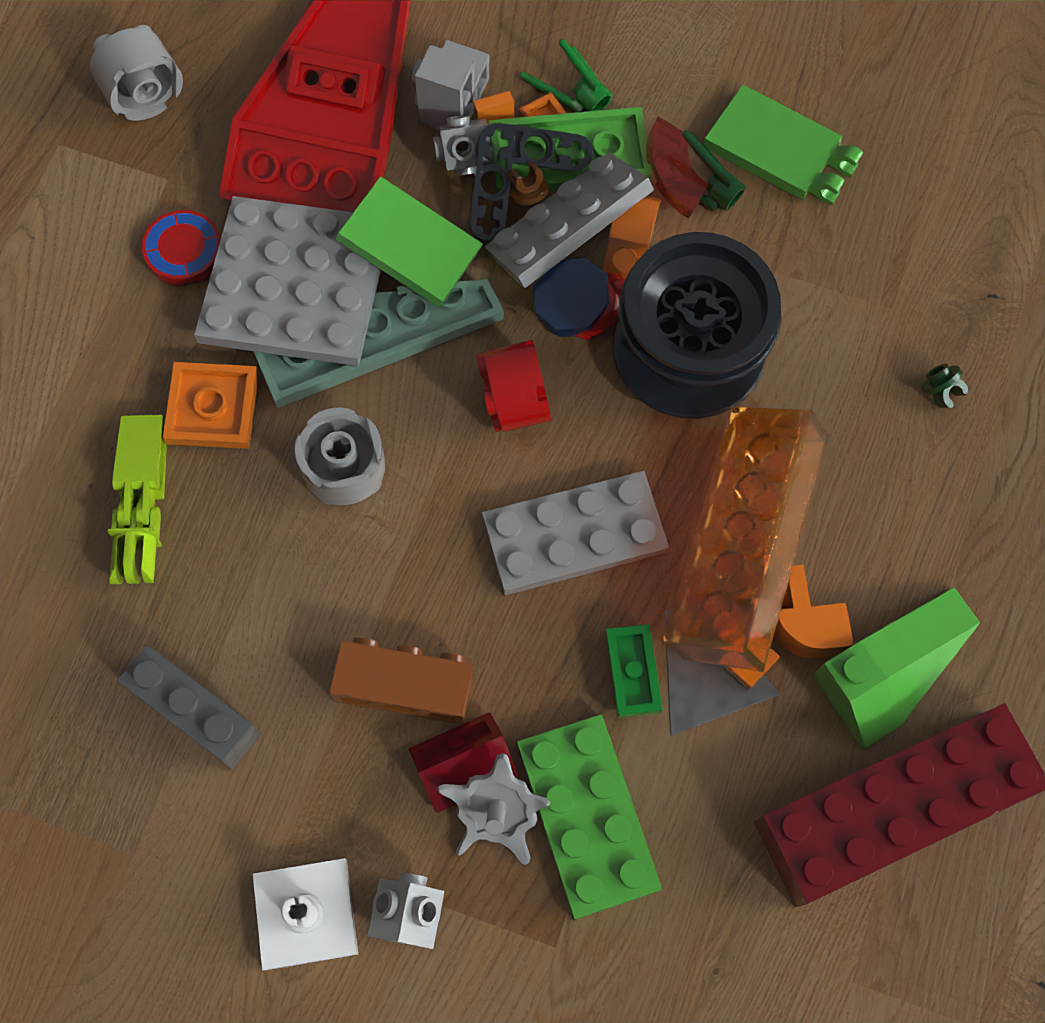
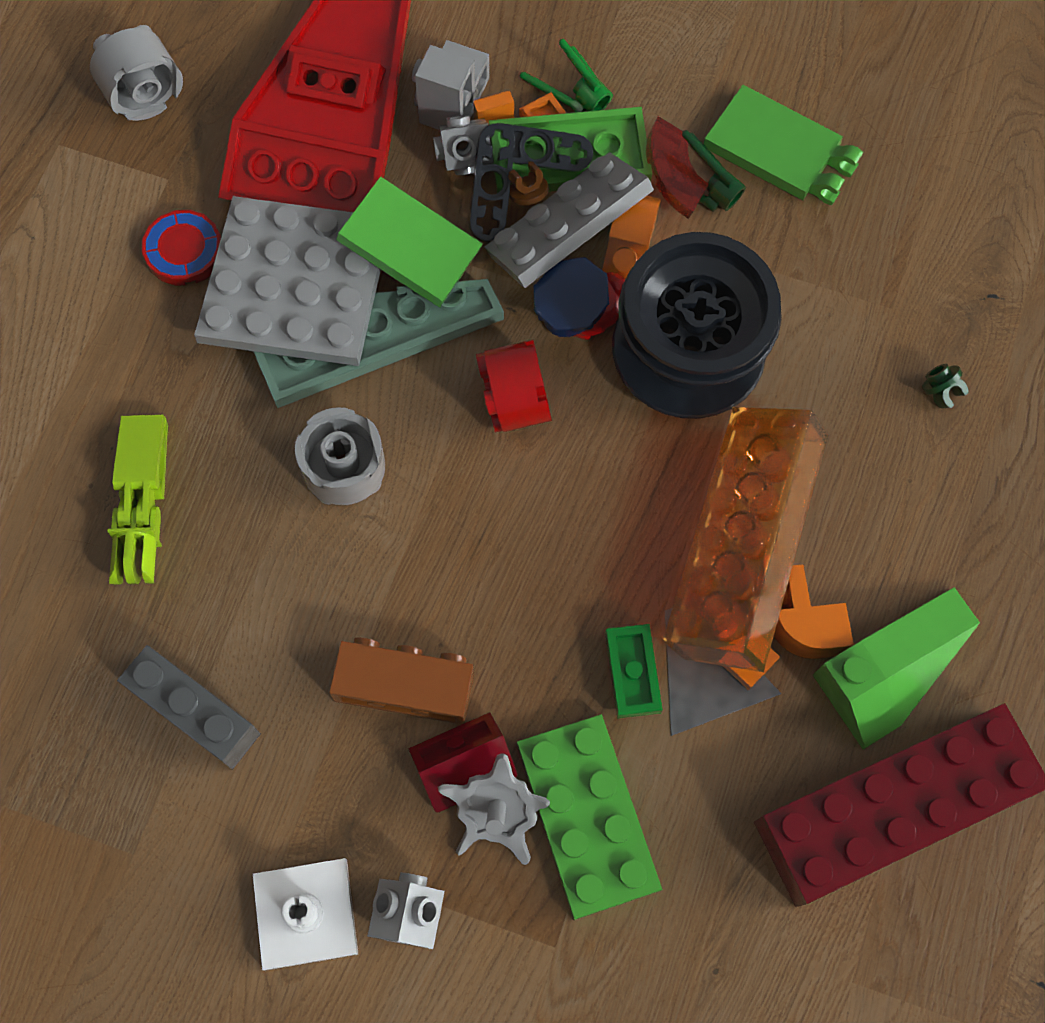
(211, 405): orange plate -> none
(574, 532): light grey plate -> none

